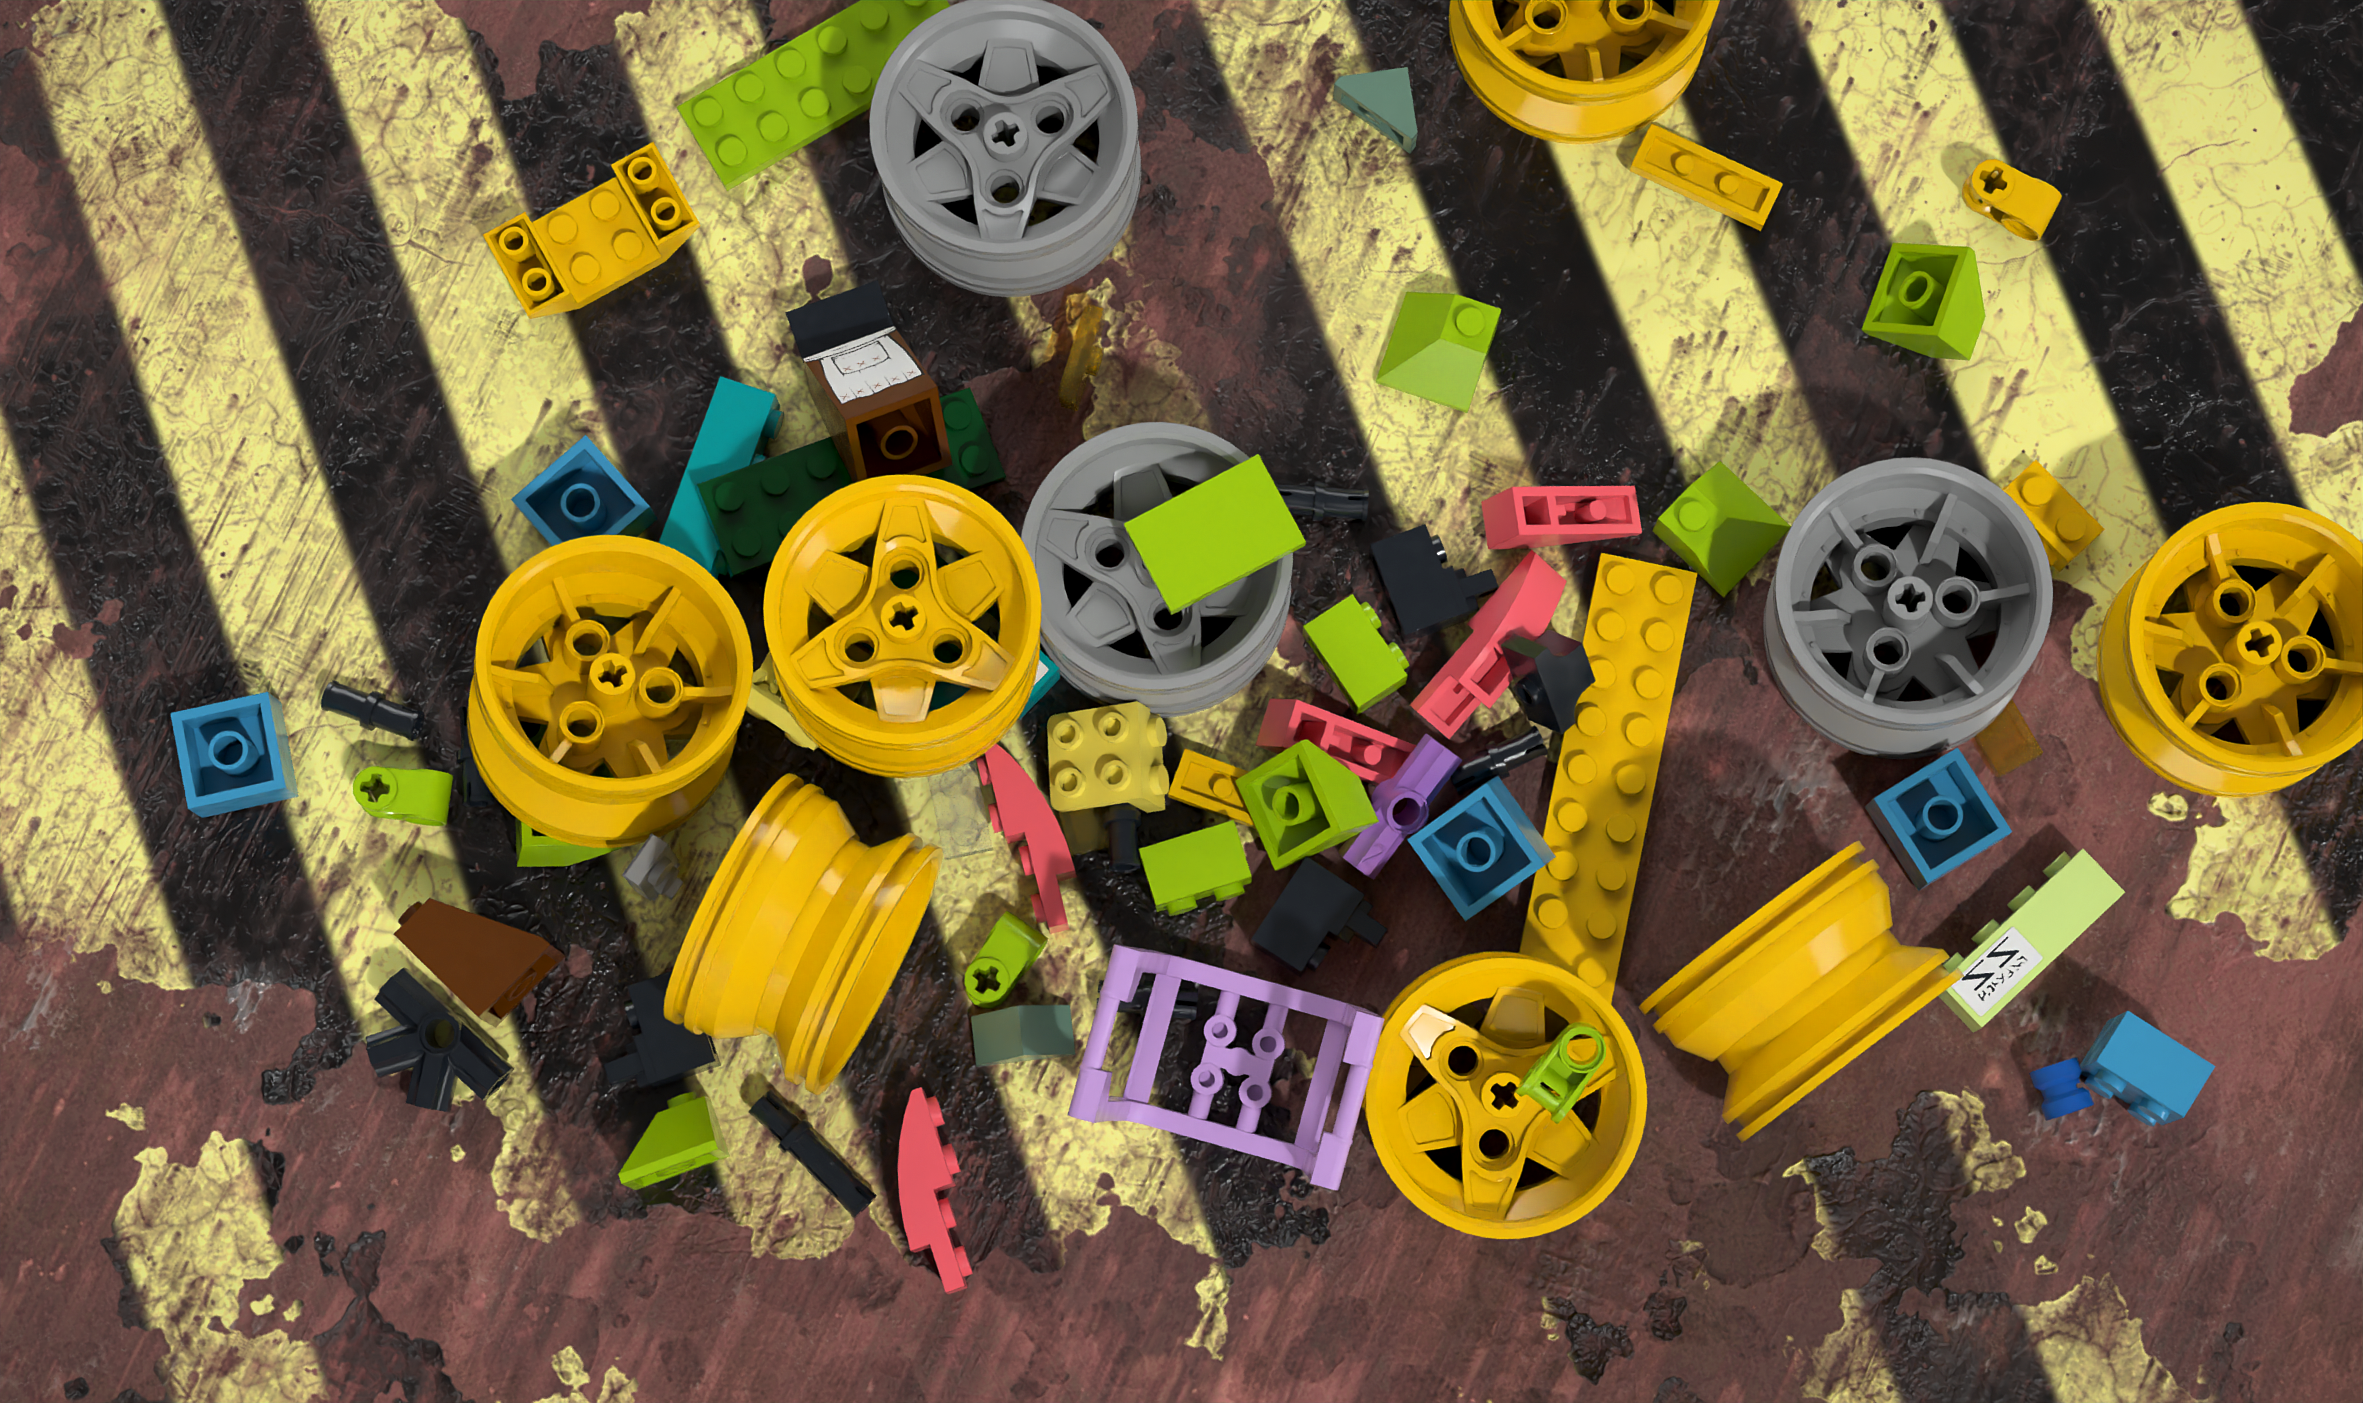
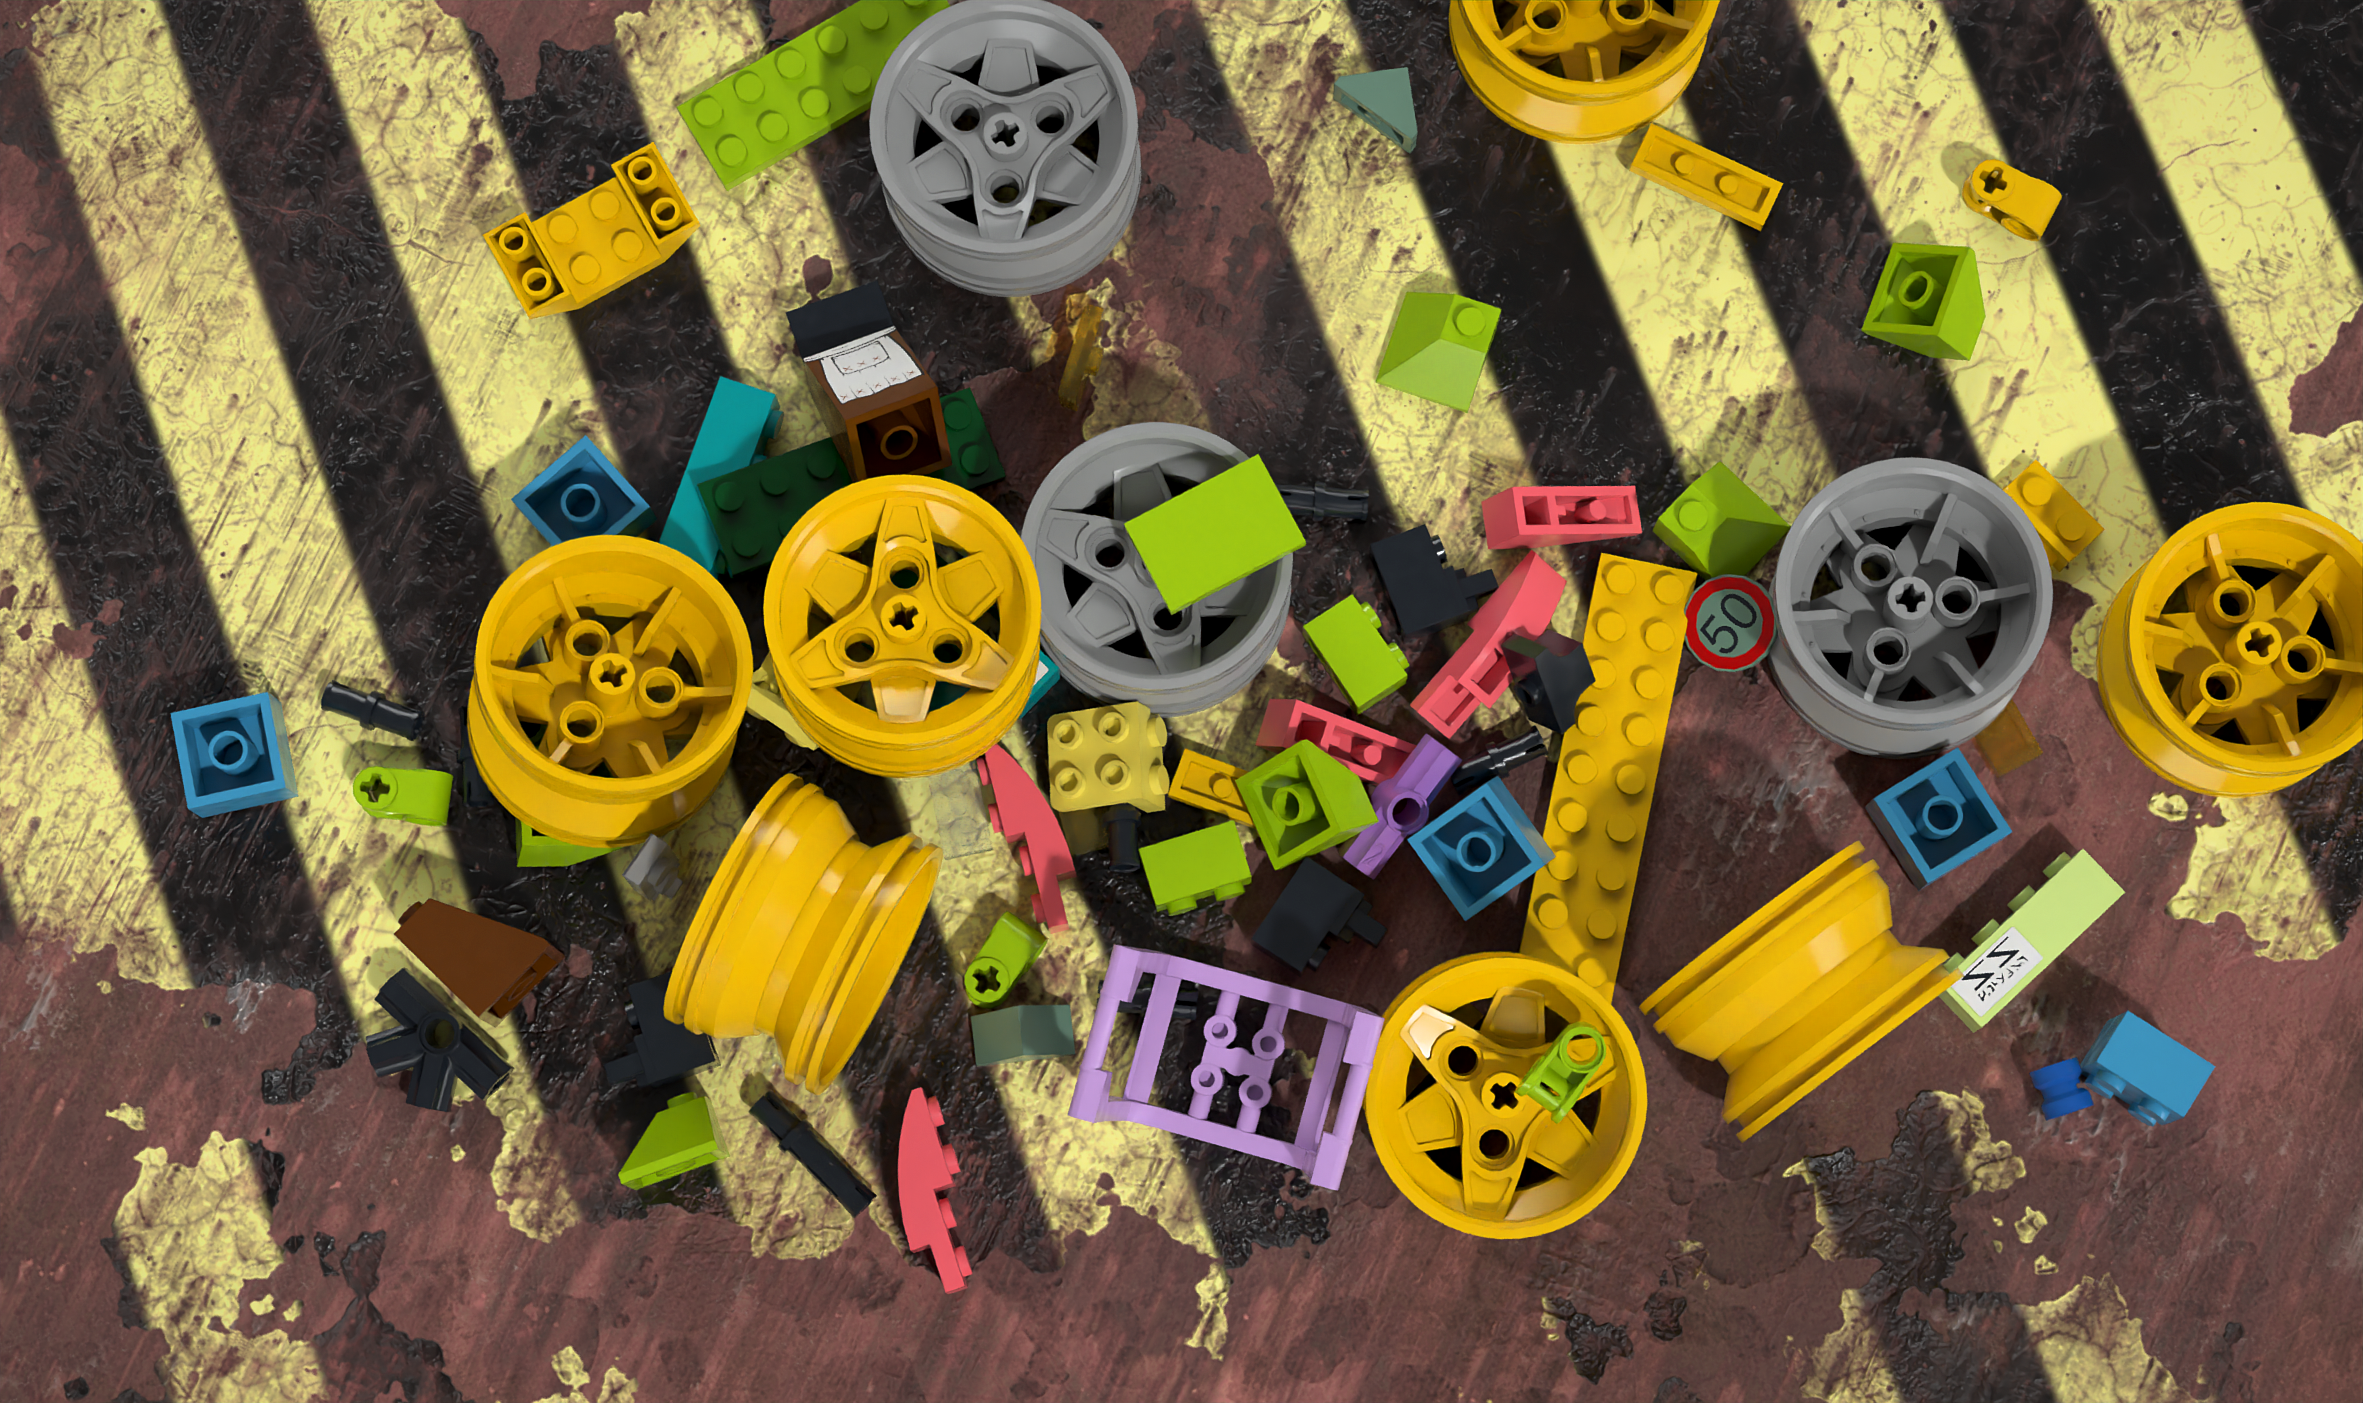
(1730, 623): none -> piece

